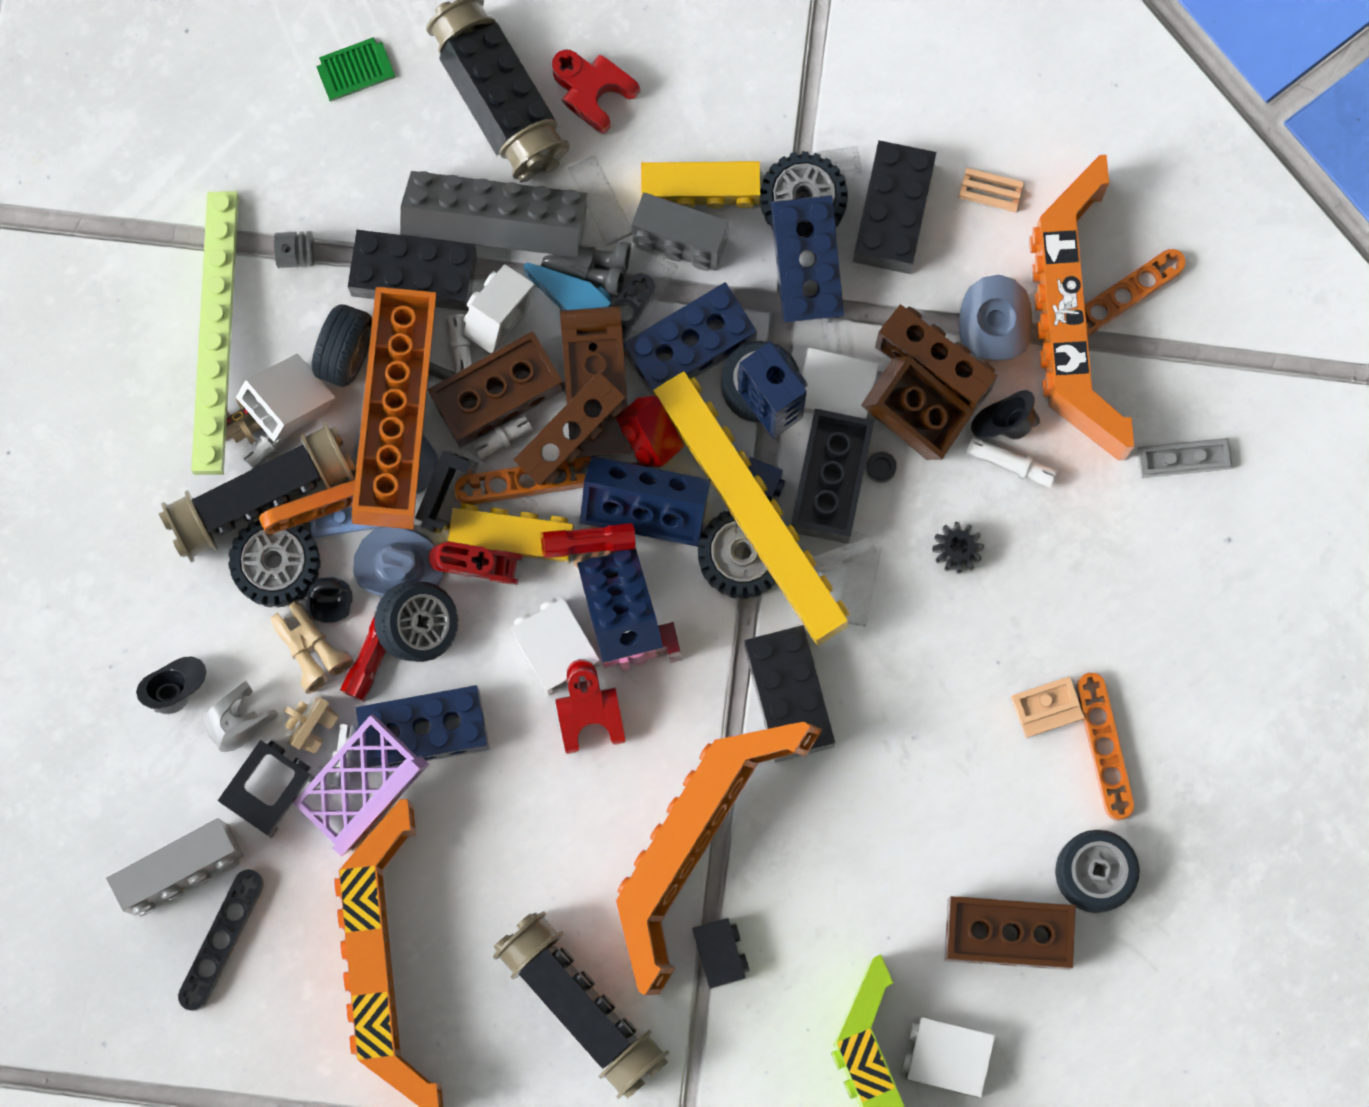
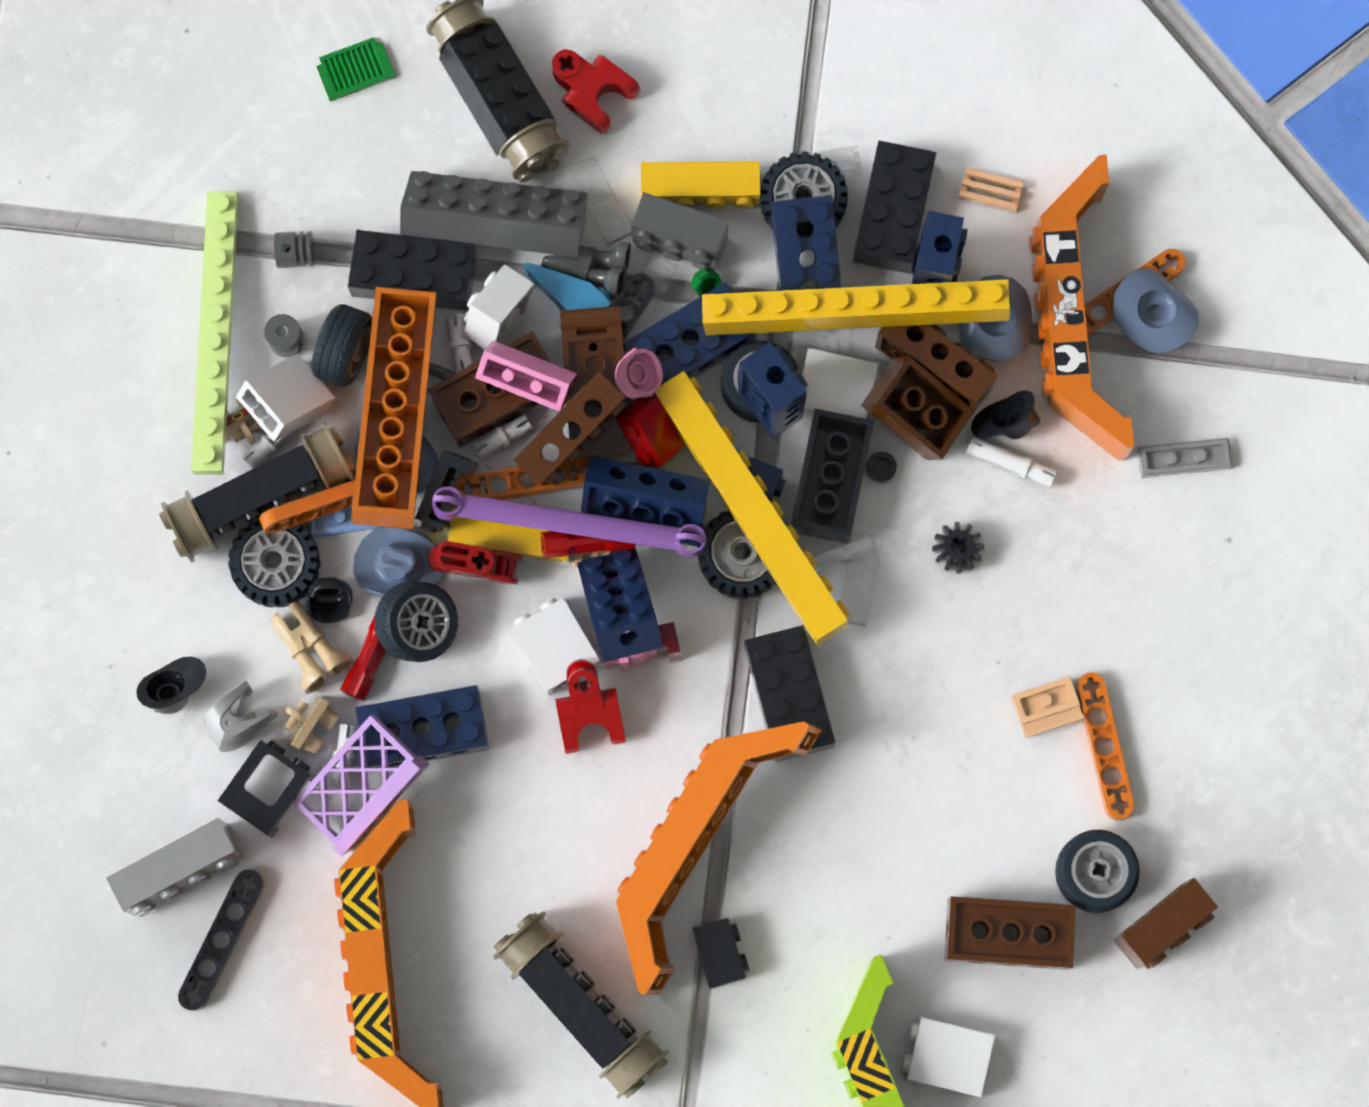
(284, 335): none -> dark grey piece
(526, 375): none -> bright pink brick
(568, 521): none -> medium lavender piece
(639, 374): none -> bright pink hat
(705, 281): none -> green tile
(856, 307): none -> yellow brick
(940, 249): none -> dark blue brick
(1154, 312): none -> sand blue hat
(1166, 925): none -> reddish brown brick

